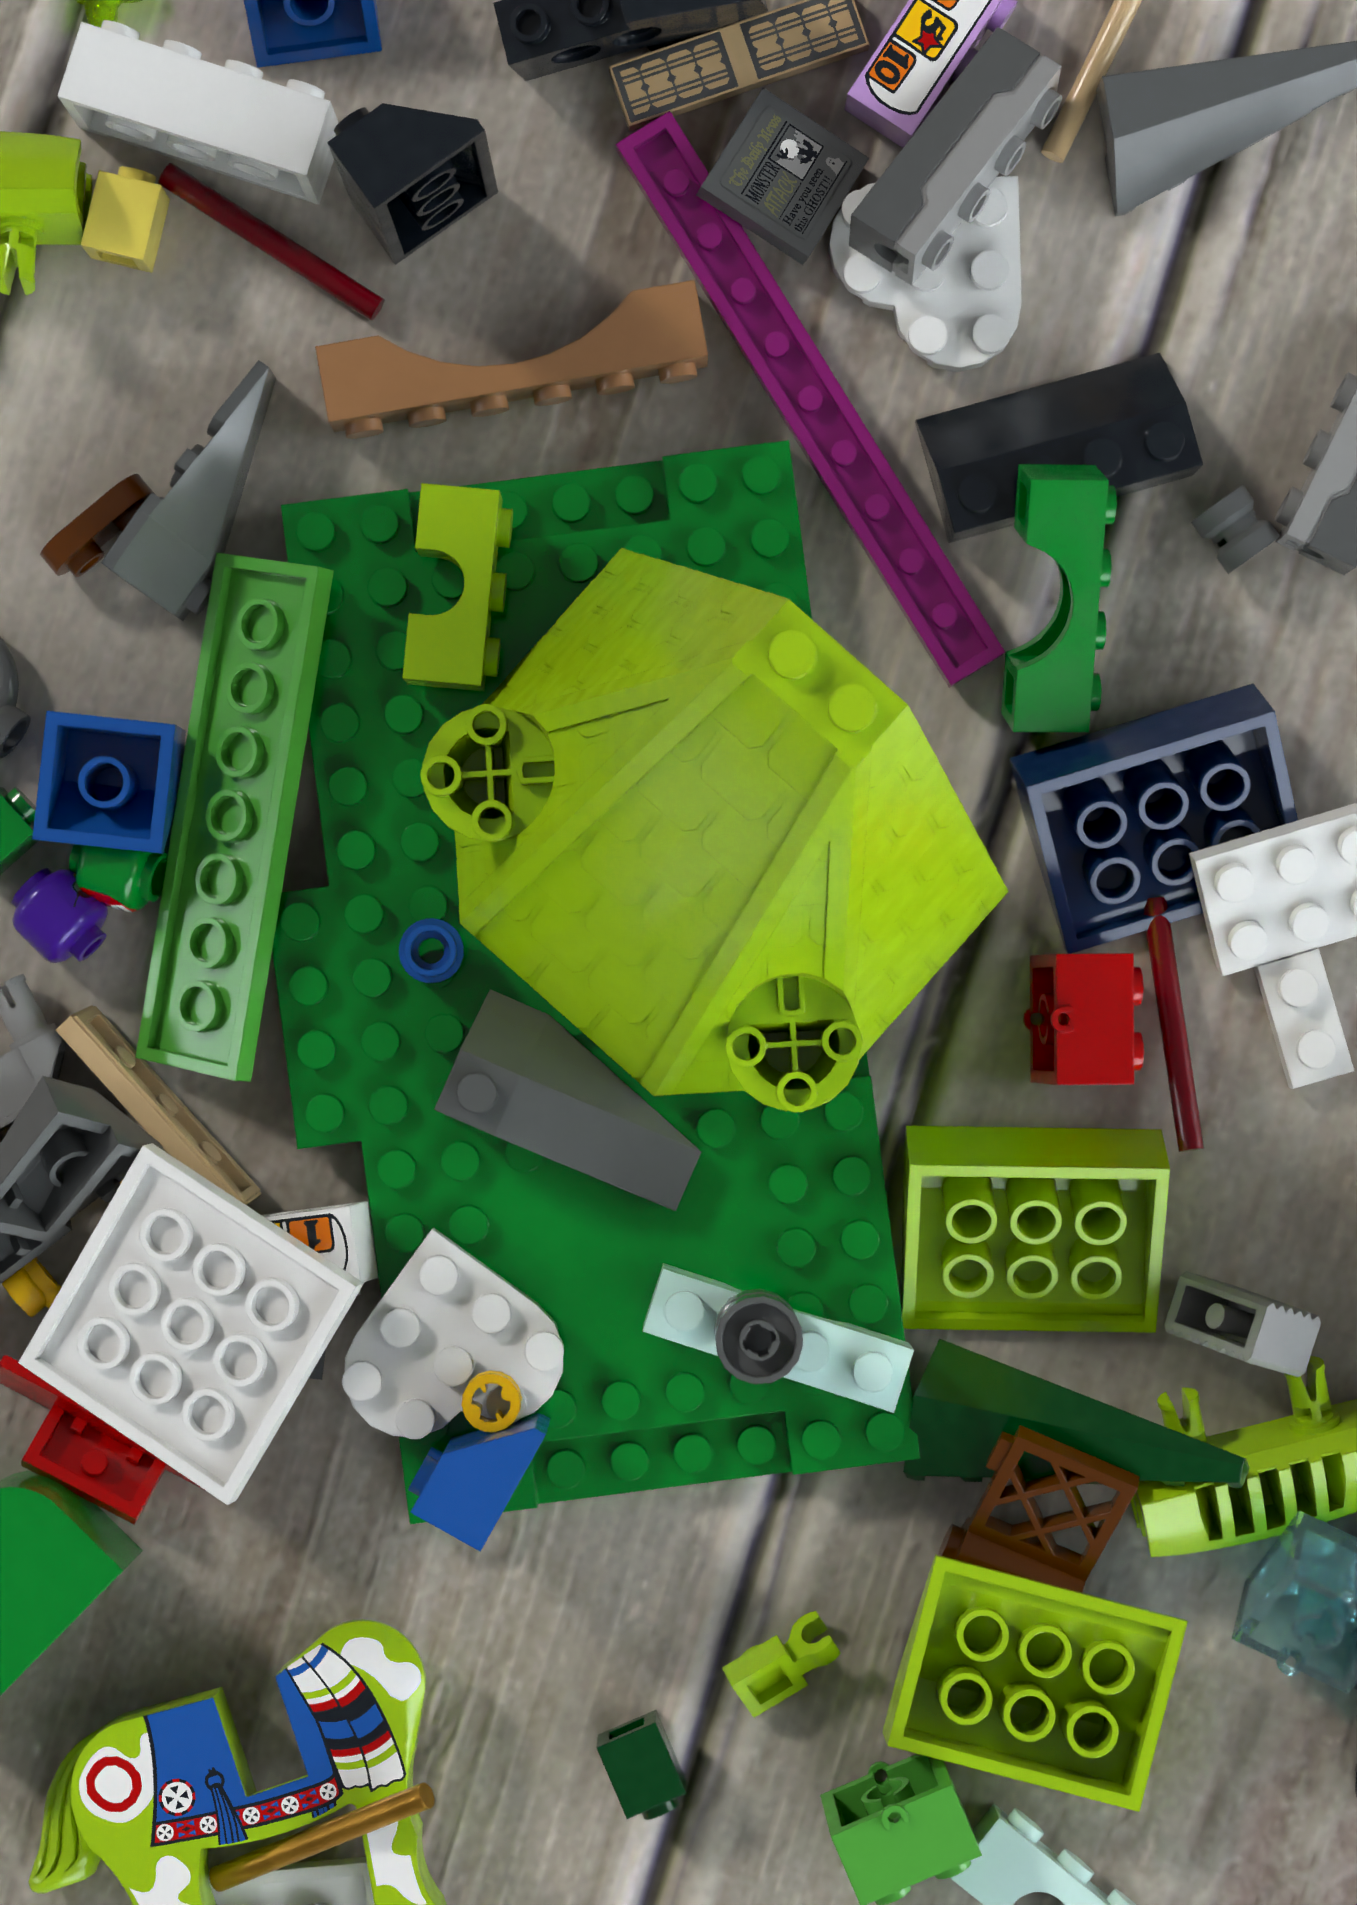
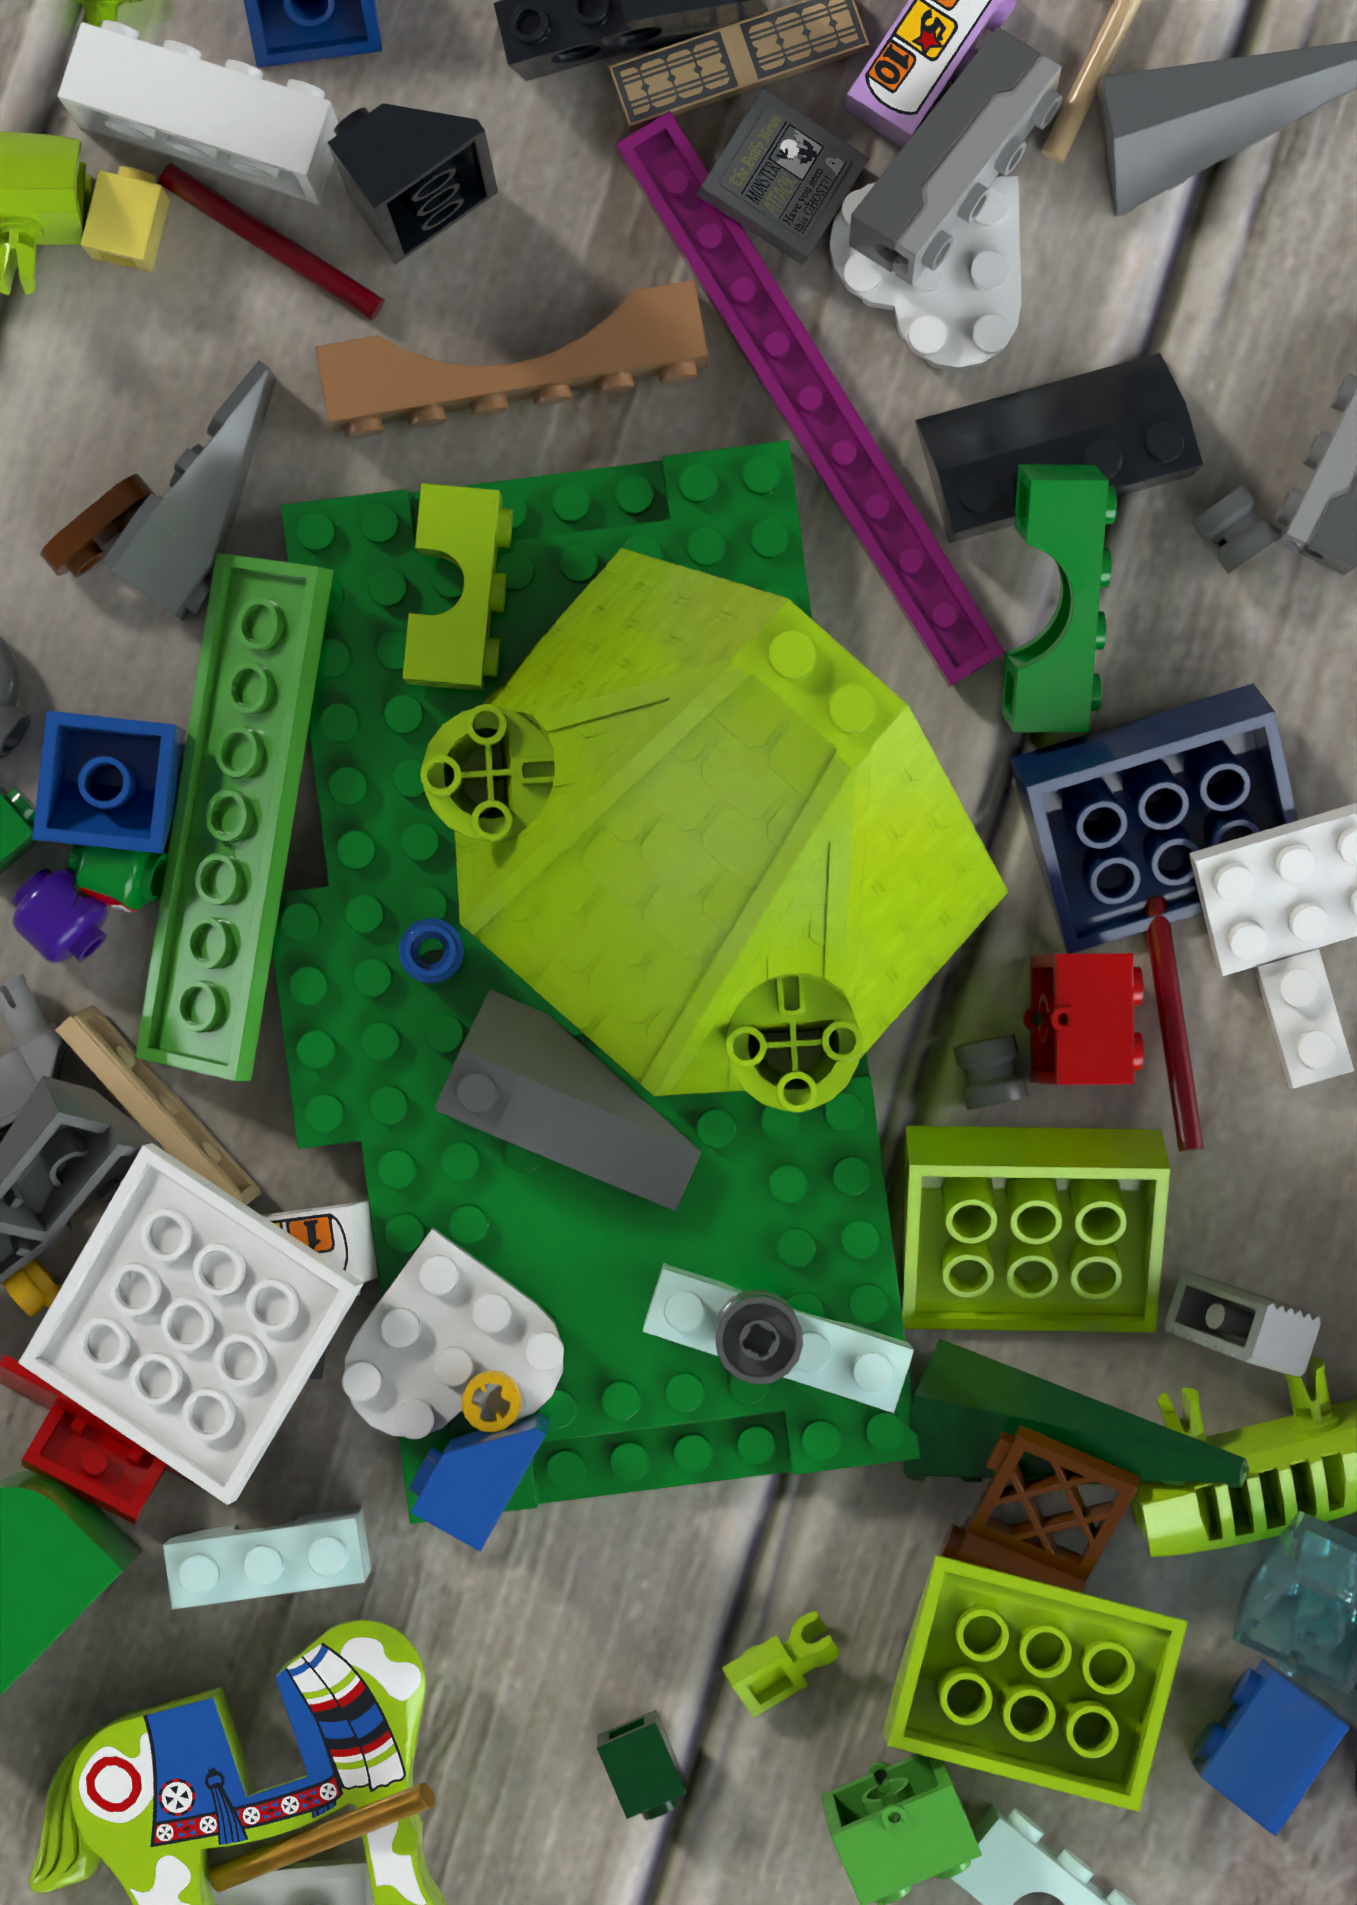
(267, 1561): none -> light aqua arch
(990, 1072): none -> dark grey wheel
(1268, 1745): none -> blue slope

